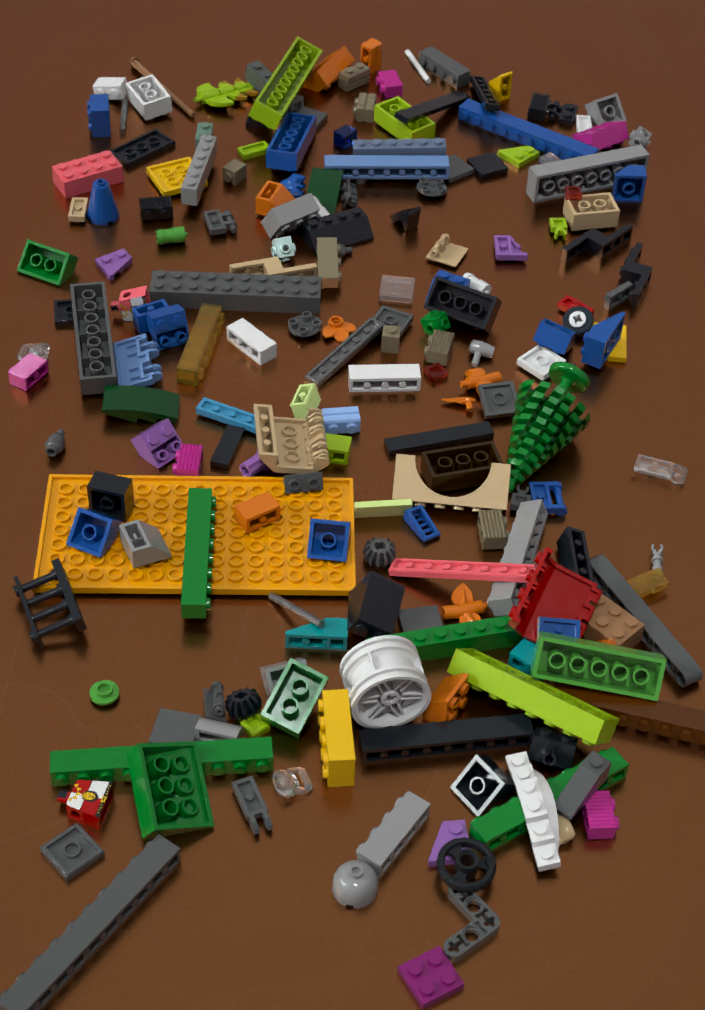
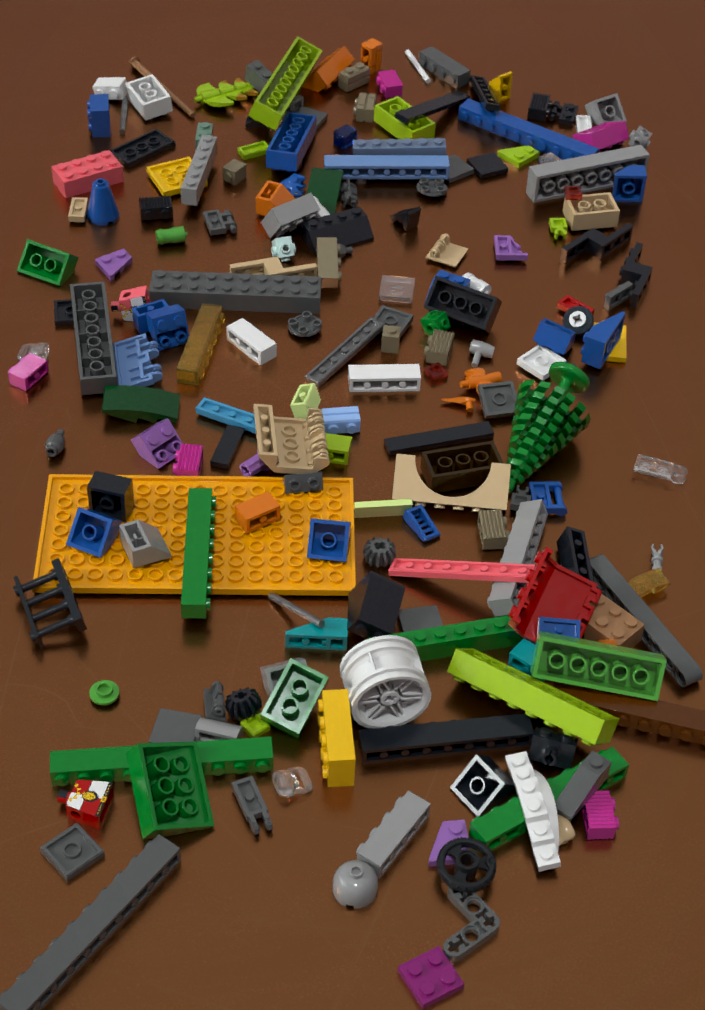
(338, 329): orange plate -> none
(448, 699): orange slope -> none
(464, 606): orange plant -> none

